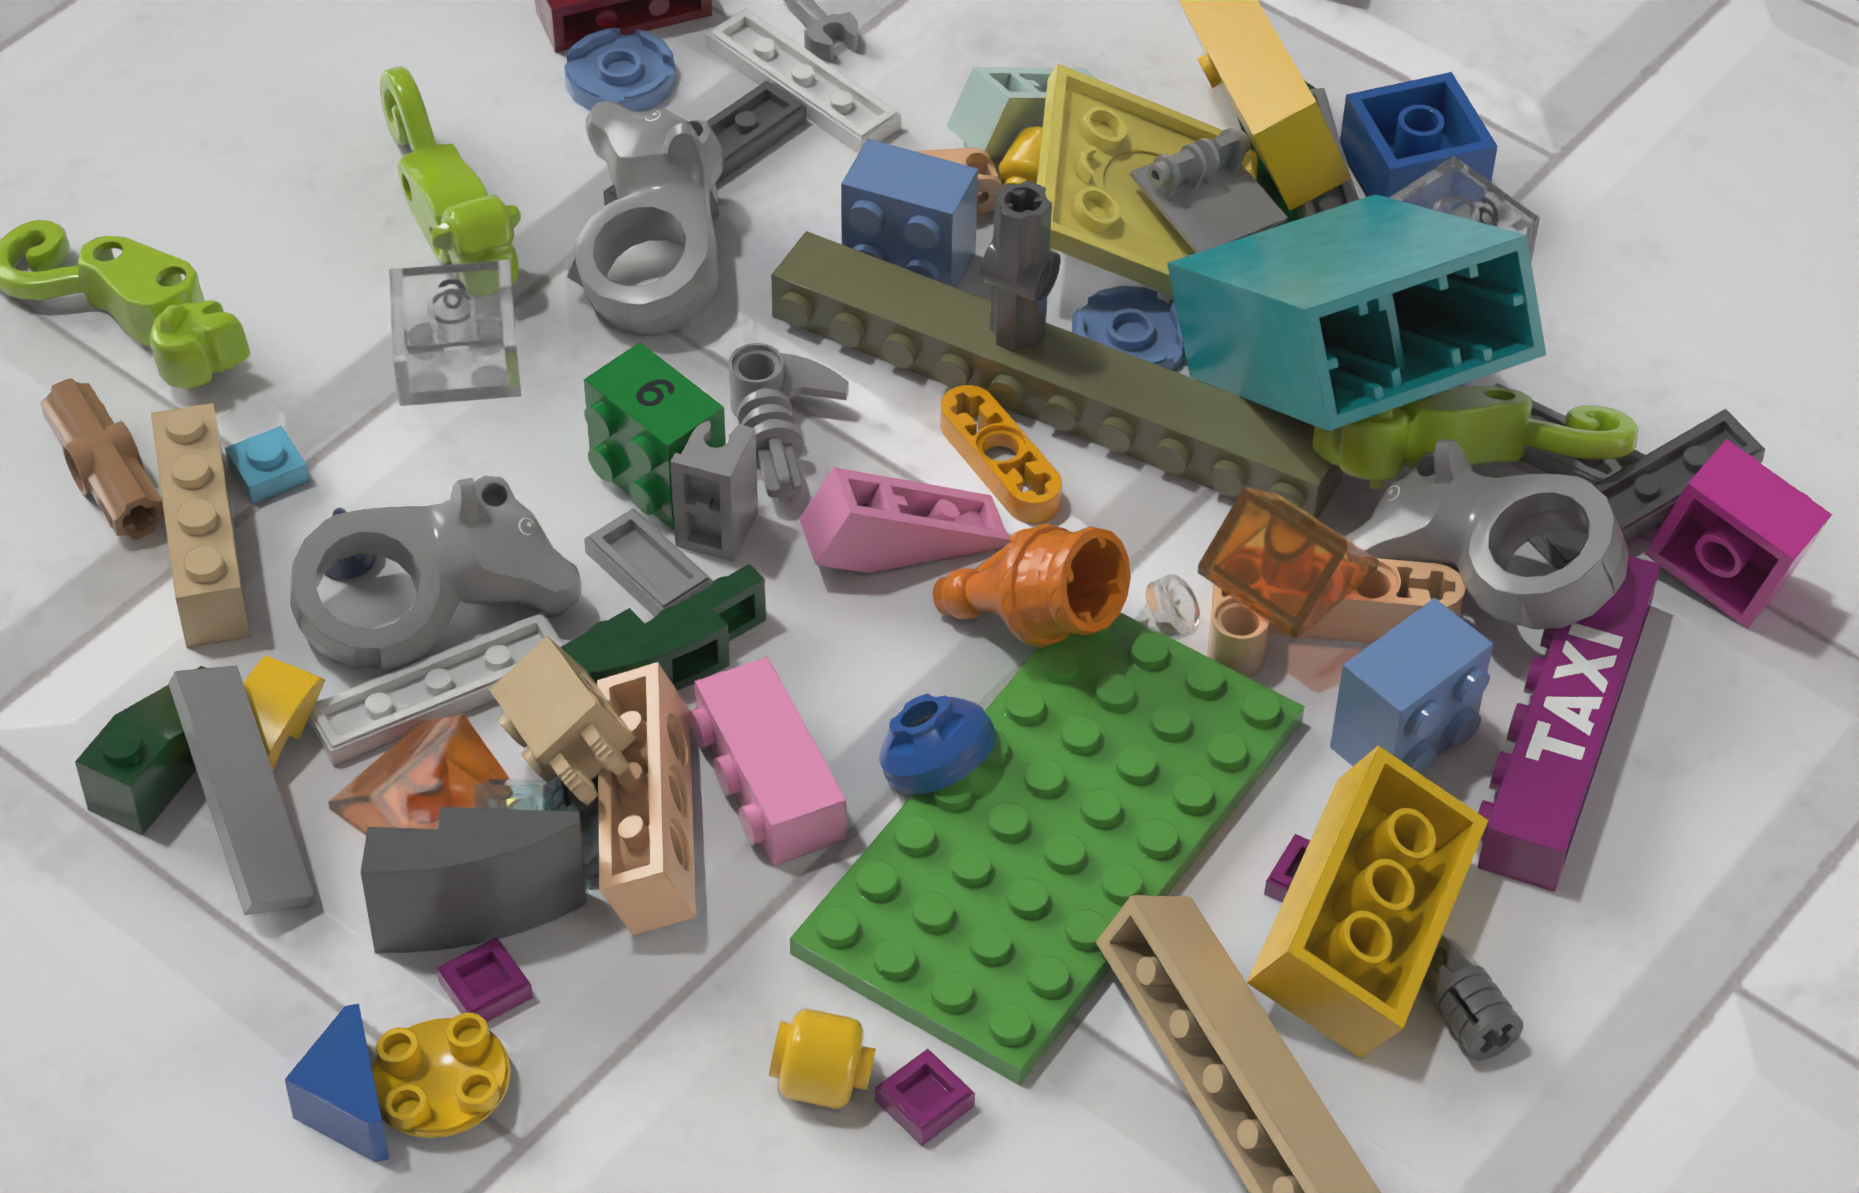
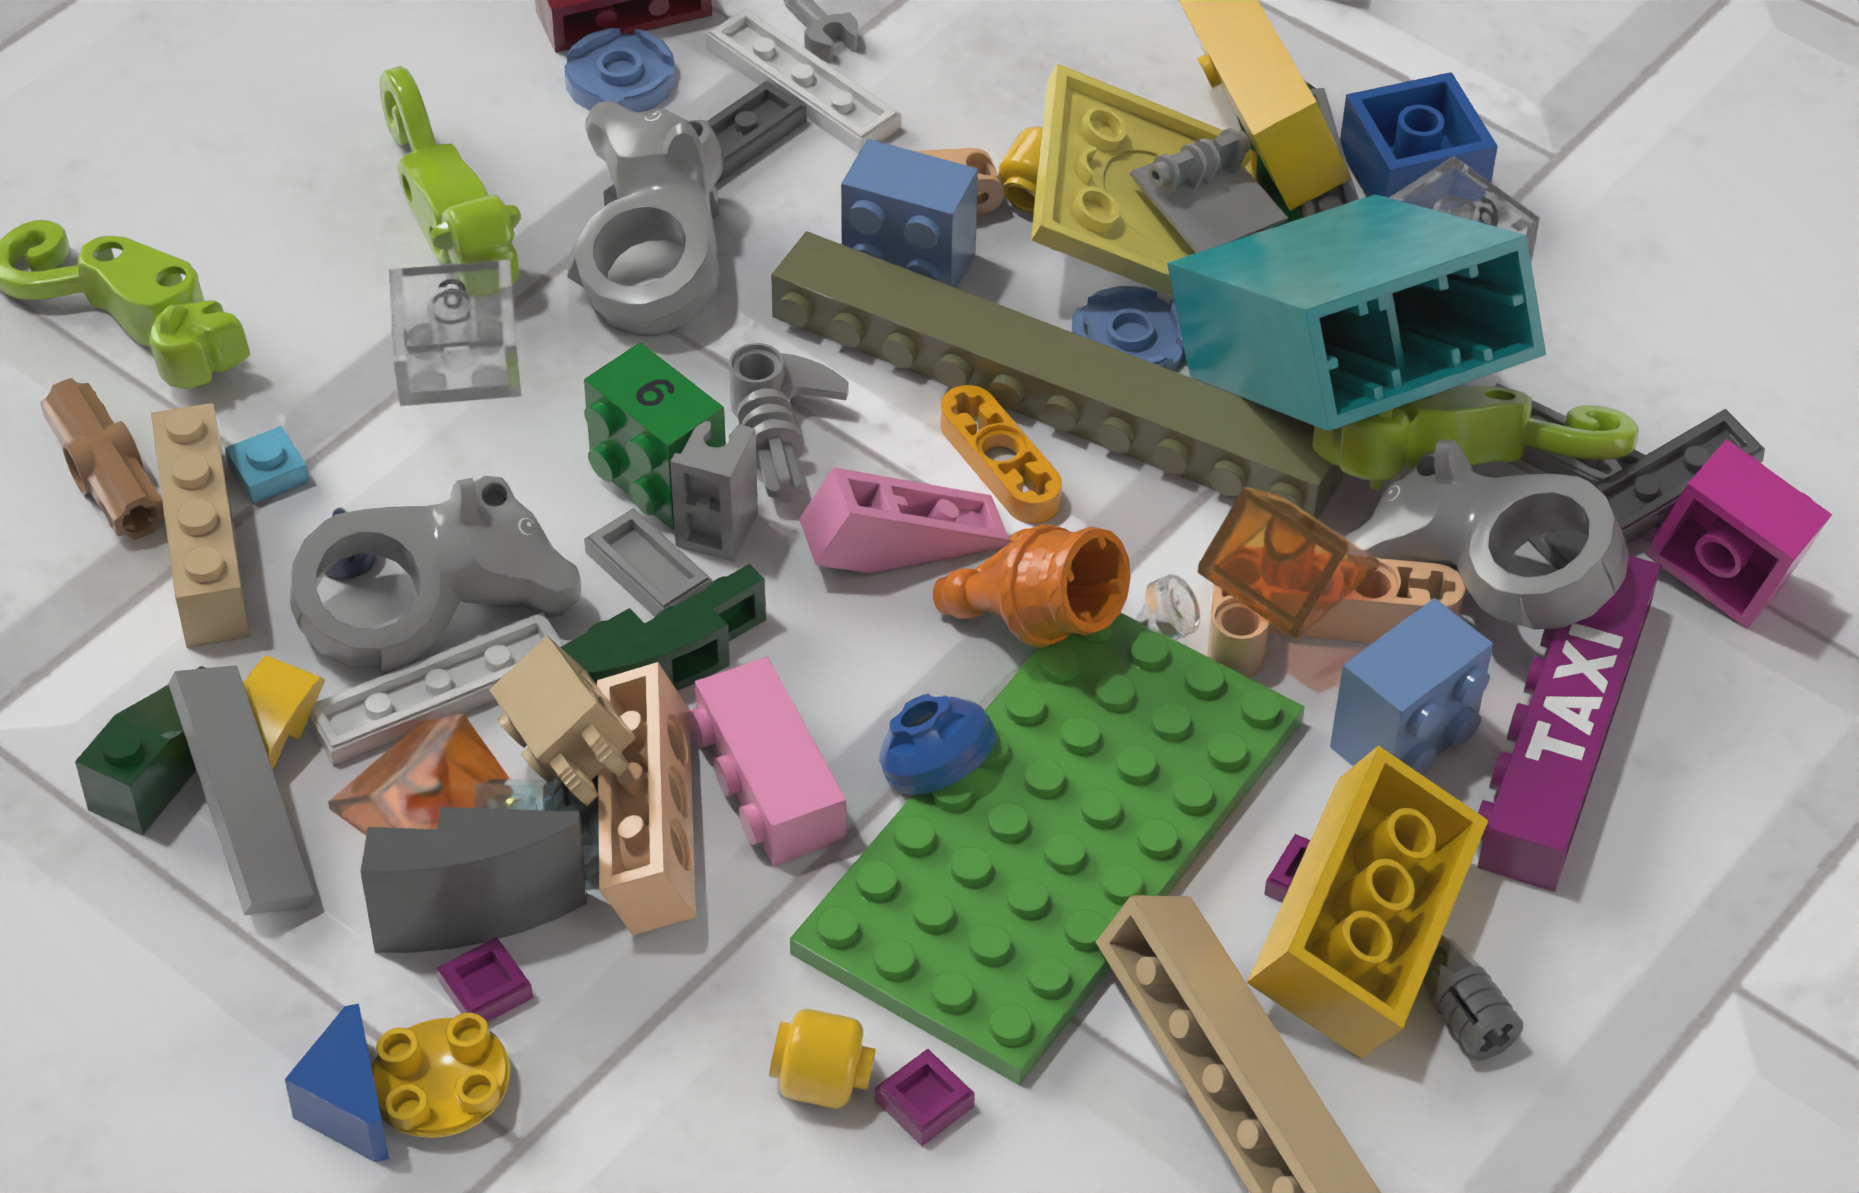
(1000, 105): light aqua slope -> none
(1020, 265): dark grey piece -> none

